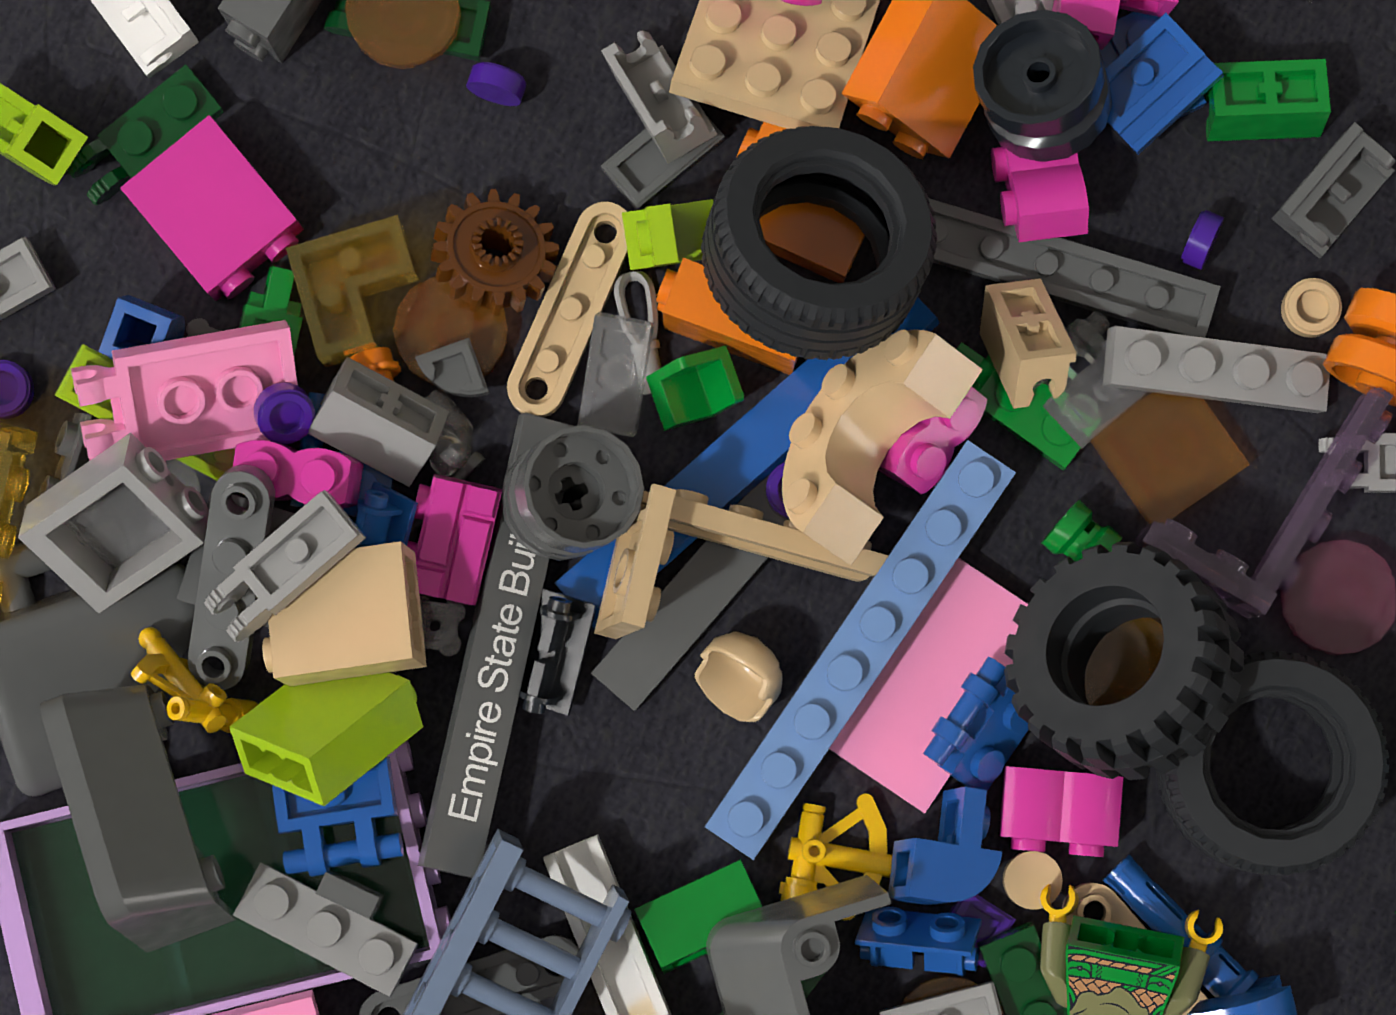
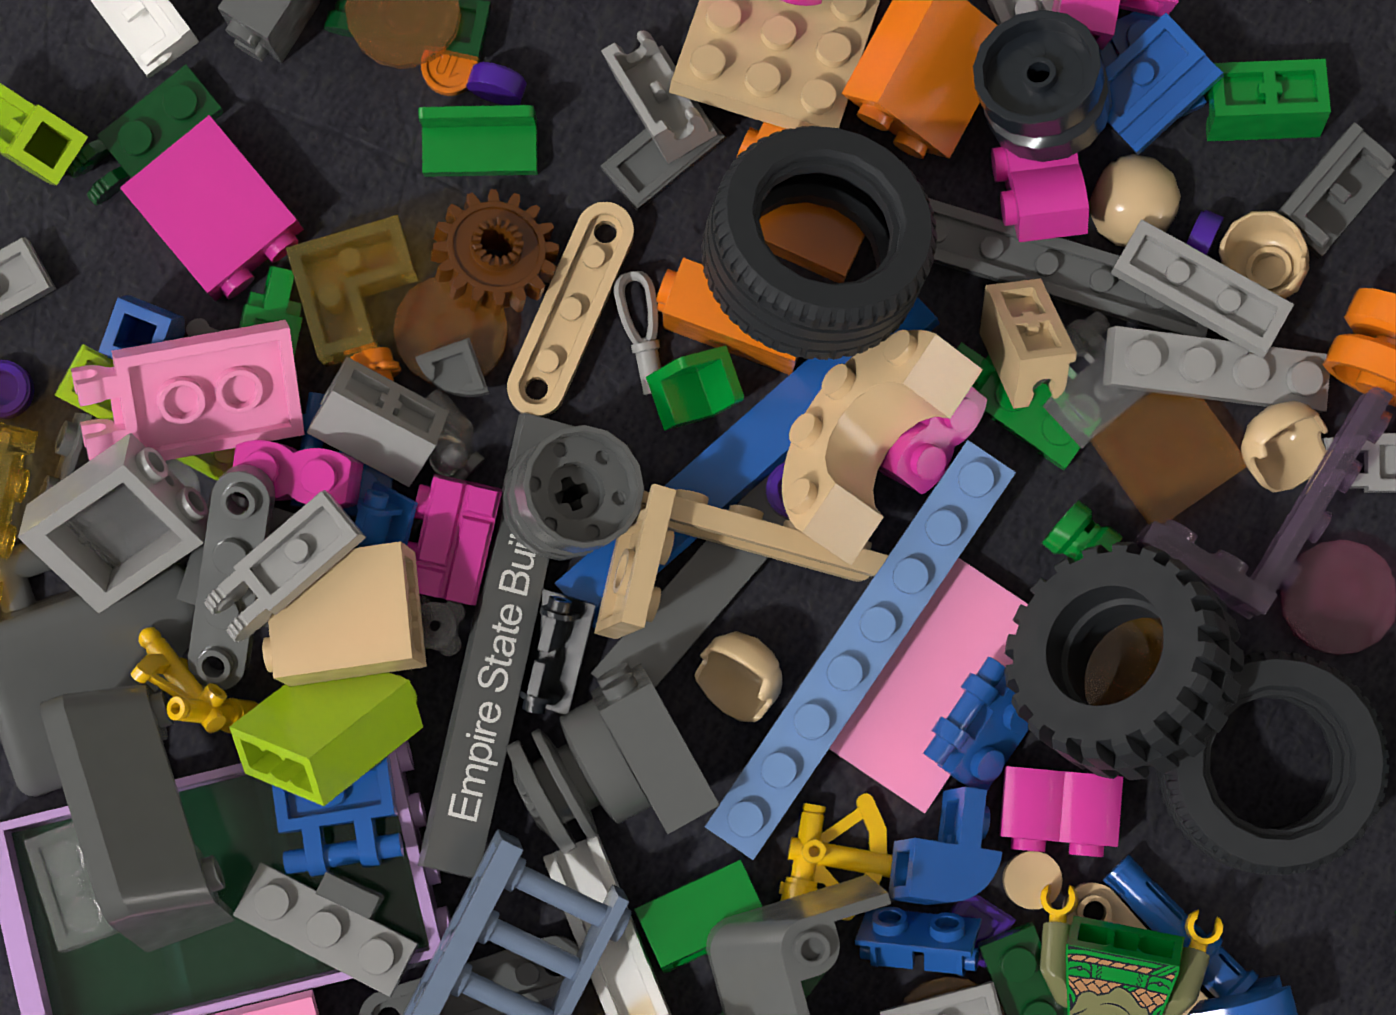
(66, 889): none -> clear plate
(284, 413): dark purple tile -> none
(447, 74): none -> orange piece
(479, 140): none -> green panel
(576, 777): none -> dark grey wheel
(616, 373): clear plate -> none
(653, 746): none -> dark grey brick
(665, 233): lime brick -> none
(1132, 191): none -> tan hair
(1202, 288): none -> light grey plate
(1267, 251): none -> tan hair
(1284, 445): none -> tan hair
(1311, 307): tan tile -> none

